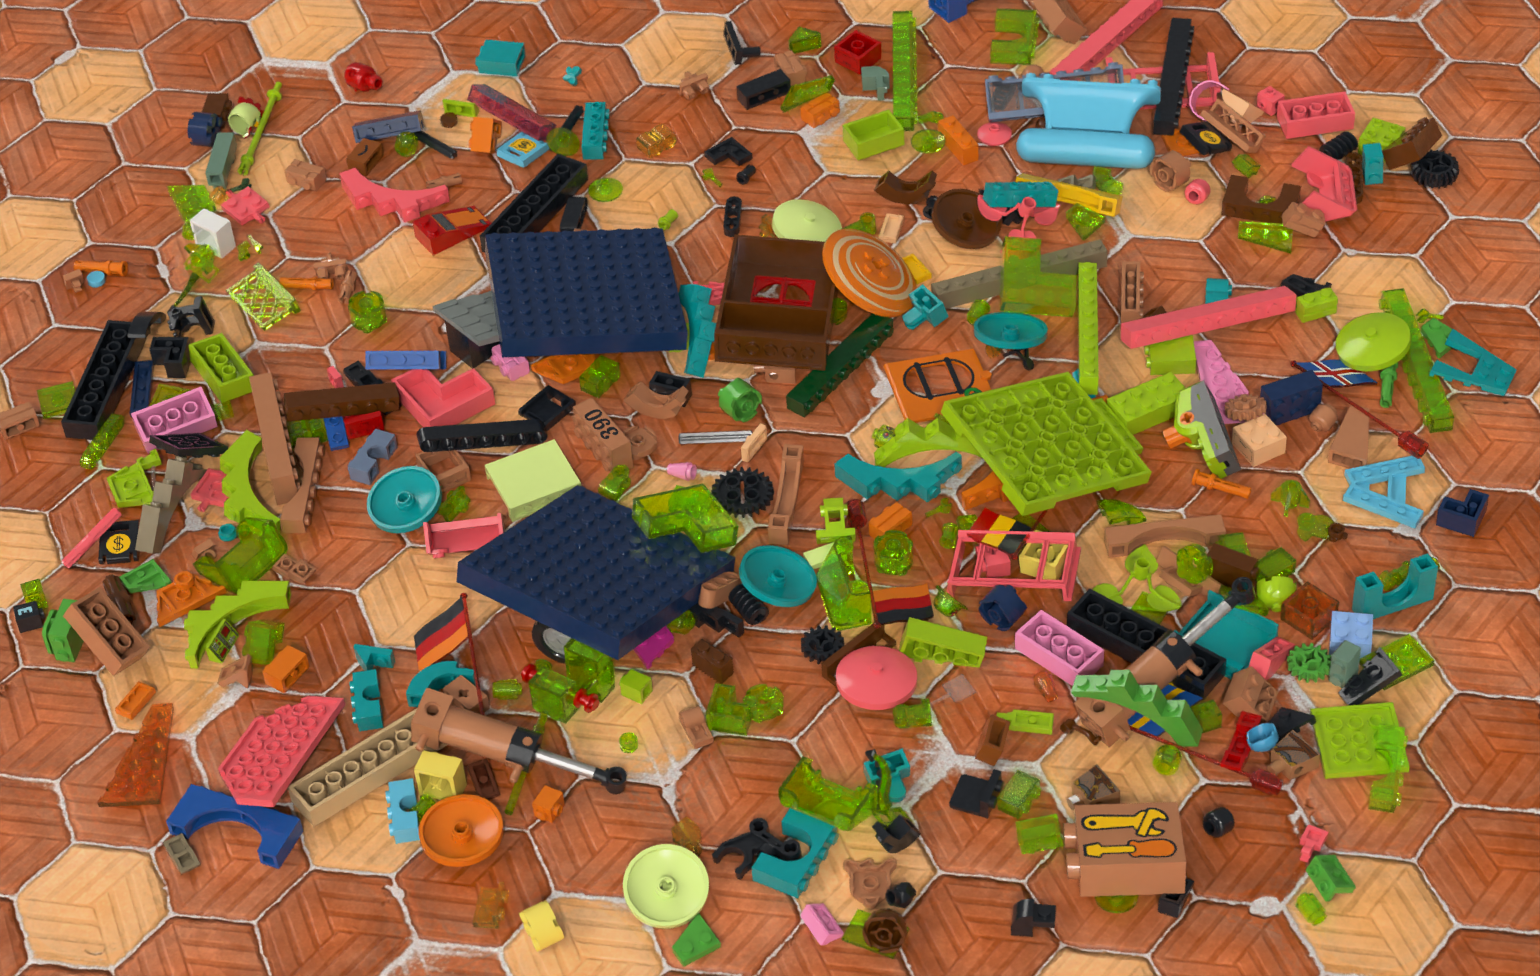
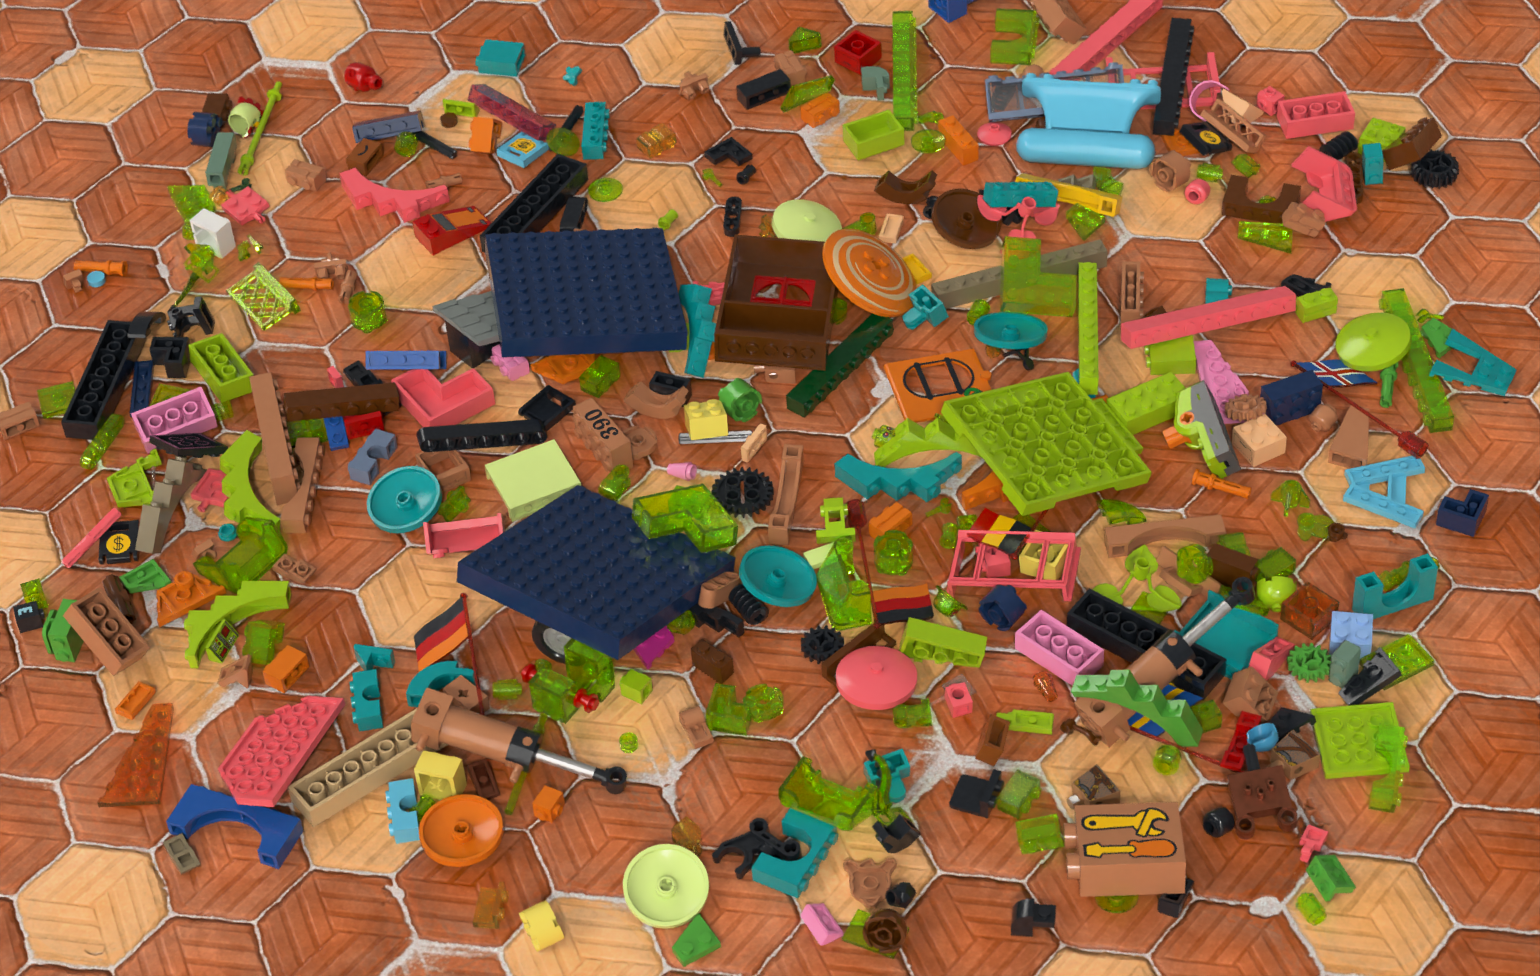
(705, 419): none -> light yellow brick
(958, 706): none -> coral brick
(1209, 172): none -> clear neon green brick
(1260, 795): none -> copper piece

